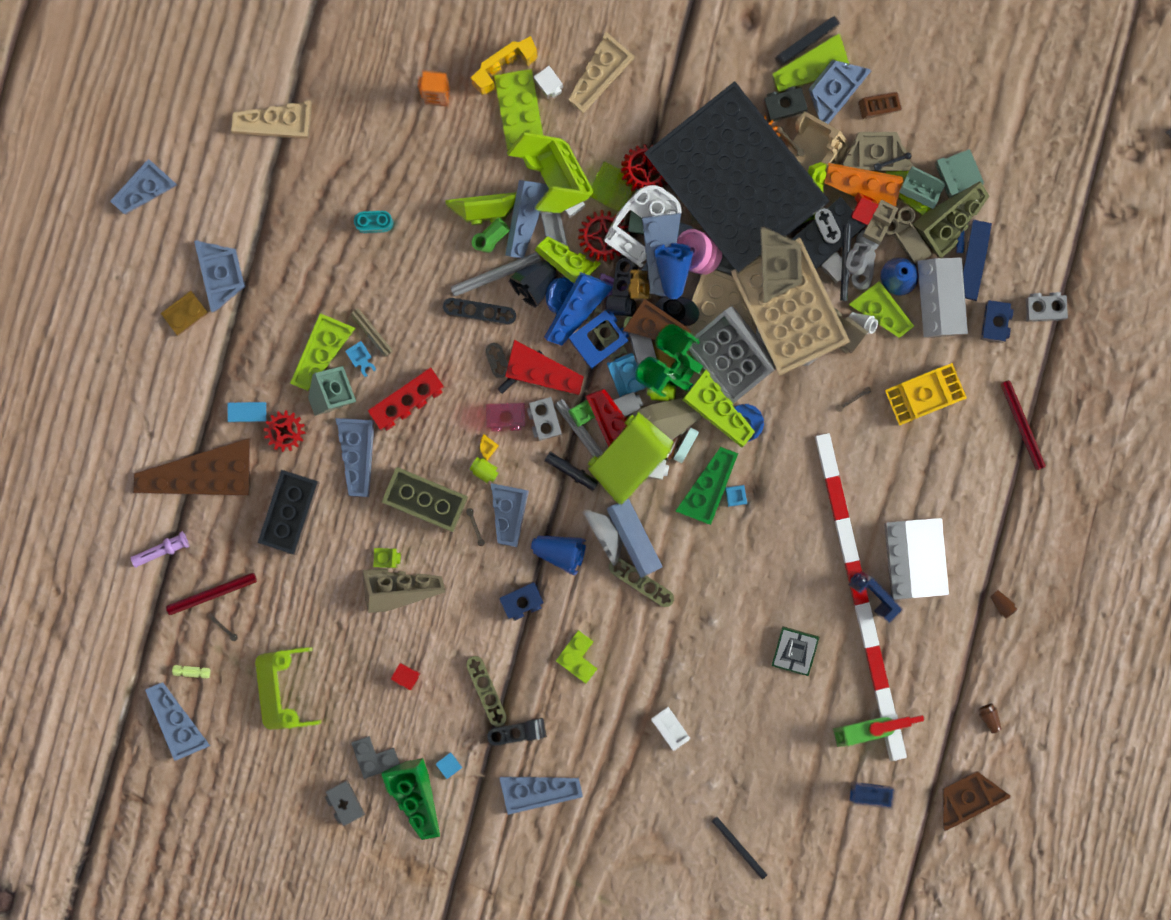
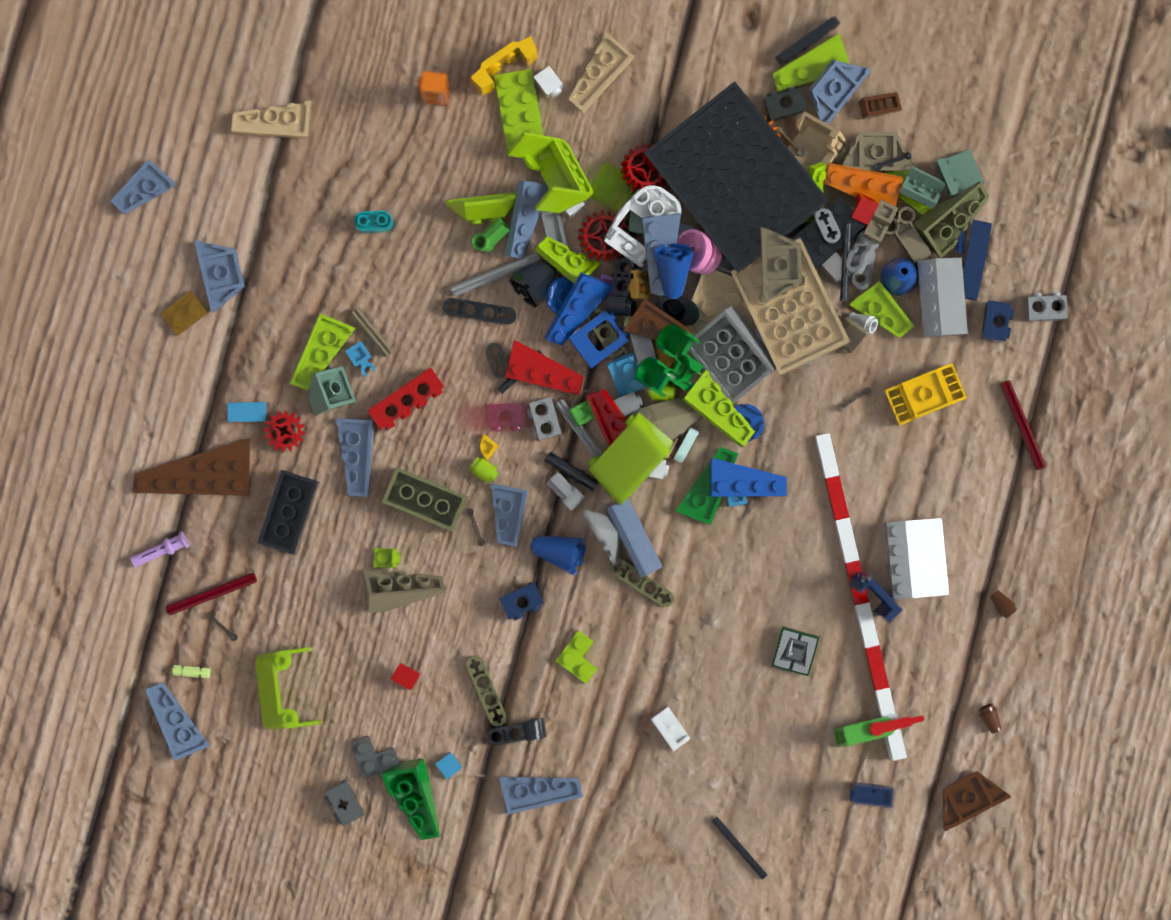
(568, 494): none -> light grey piece
(738, 480): none -> blue wing

